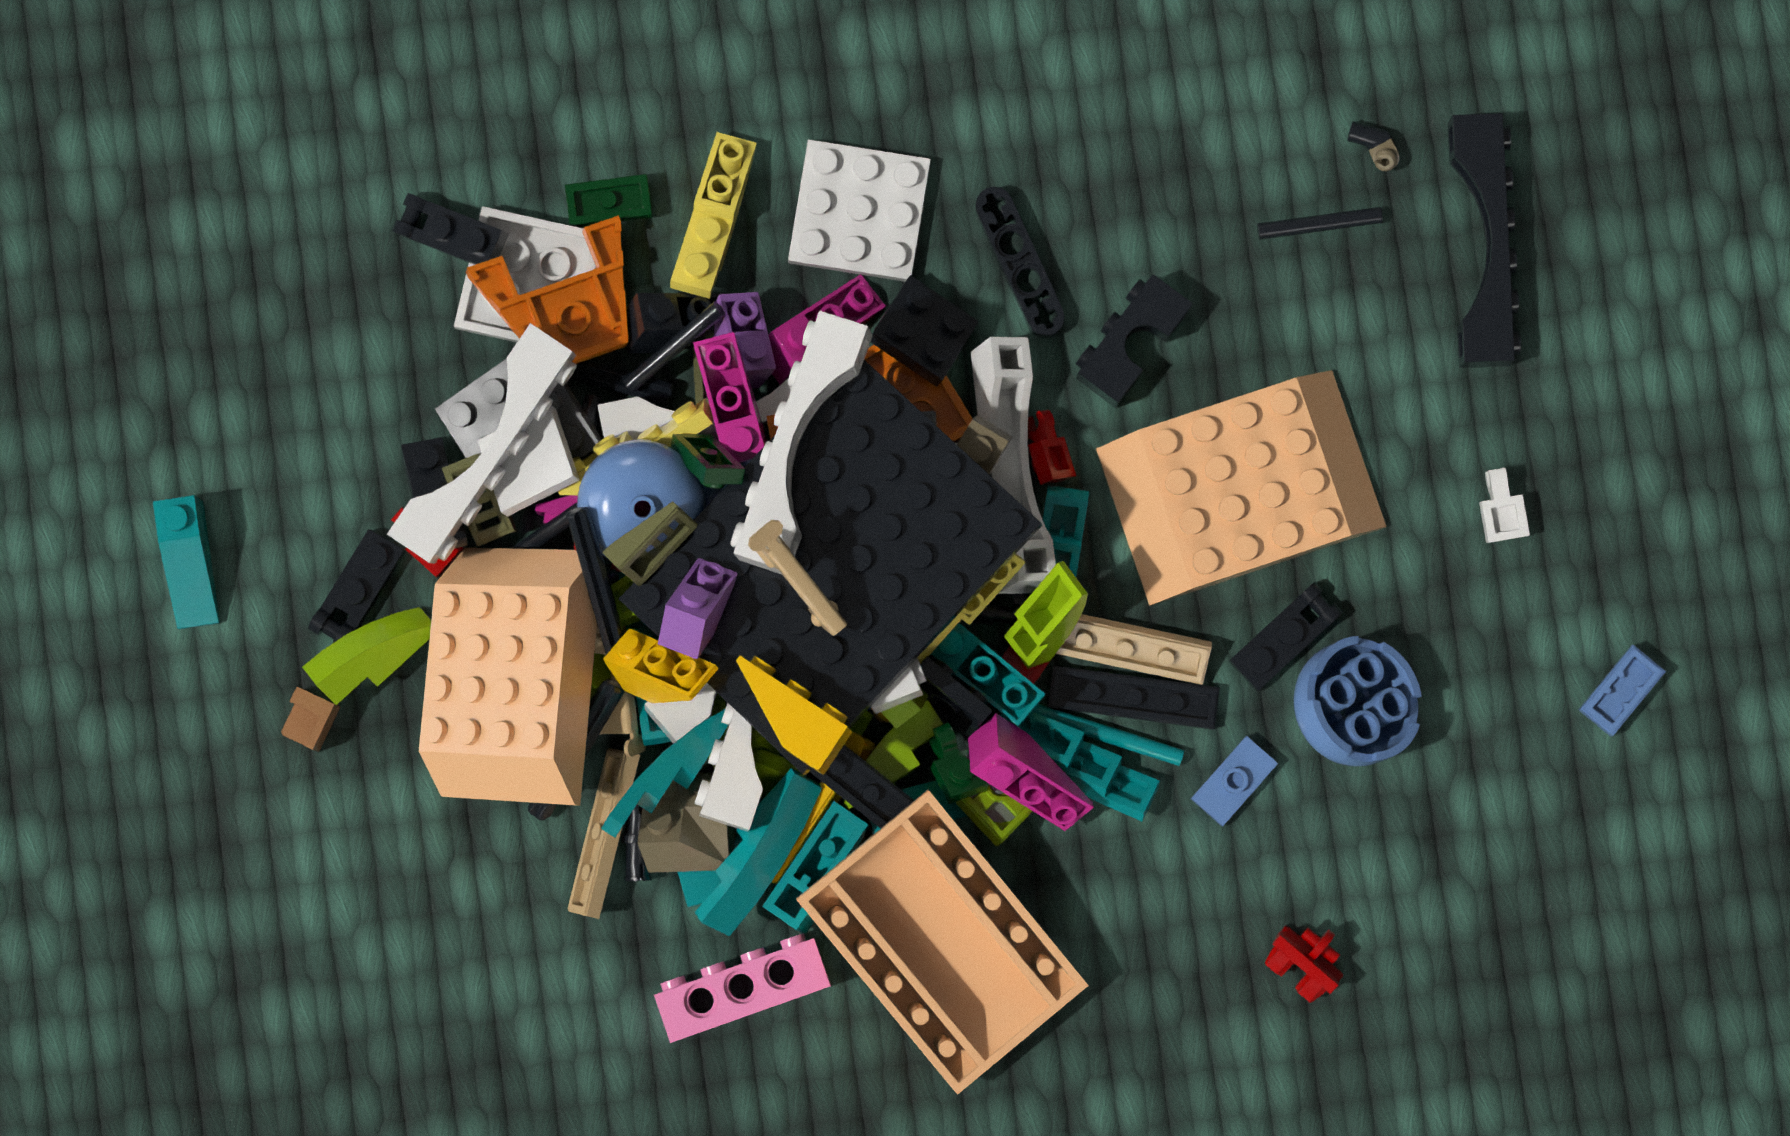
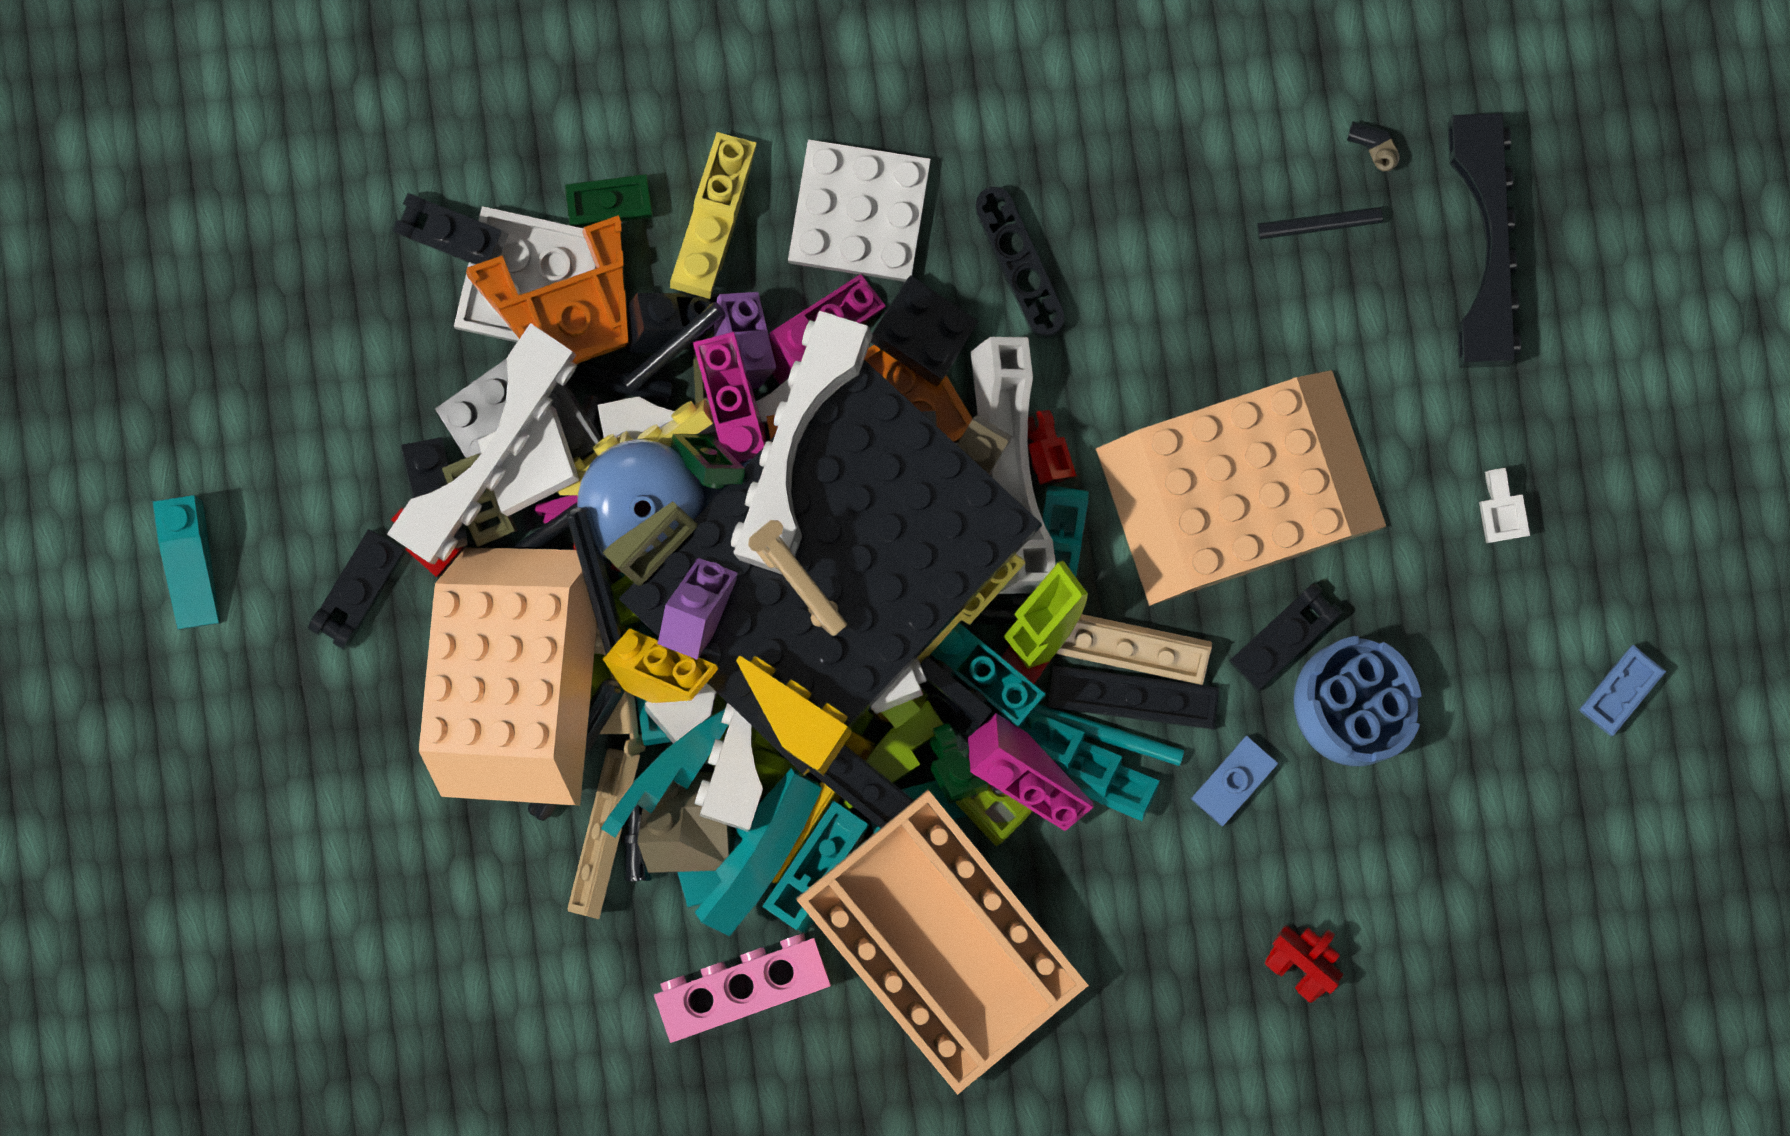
(309, 719): medium nougat panel -> none
(369, 652): lime slope -> none
(1152, 309): black arch -> none

